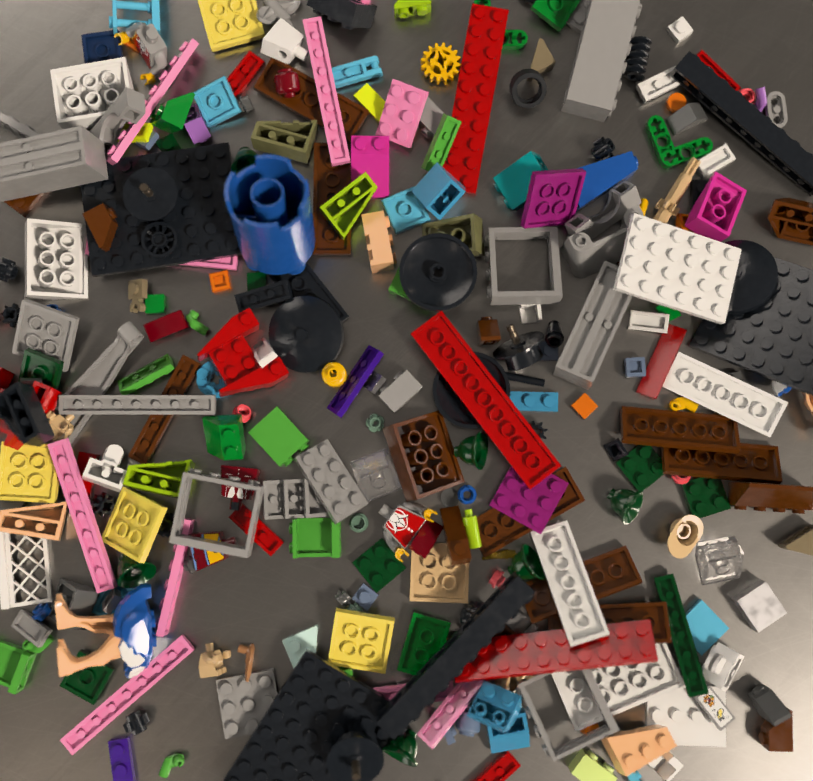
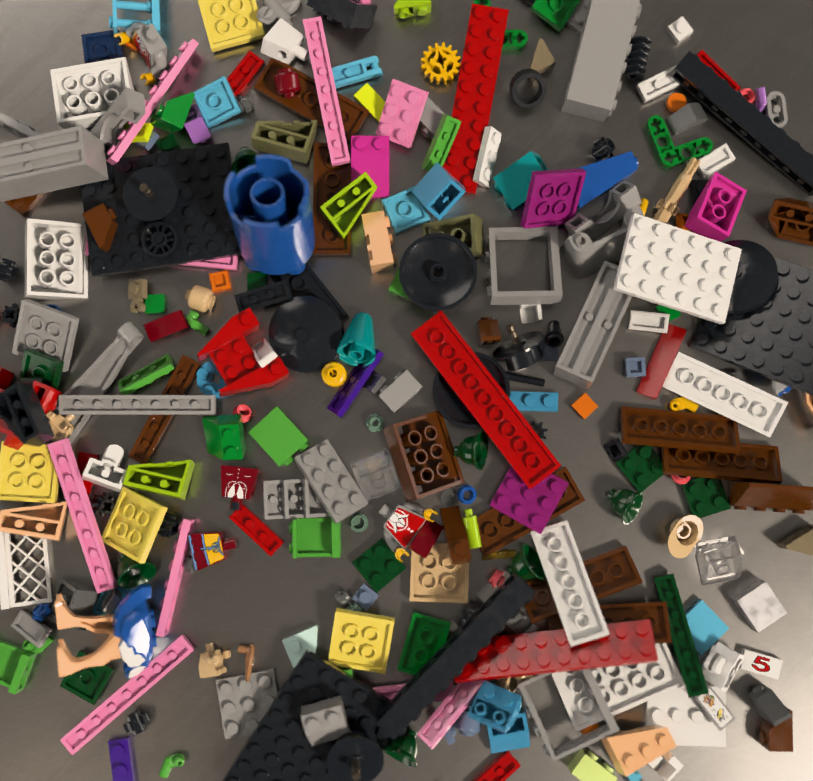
(200, 298): none -> tan head
(206, 544): light grey window -> none
(324, 720): none -> light grey slope
(358, 341): none -> teal cone
(487, 156): none -> white plate
(761, 664): none -> white tile

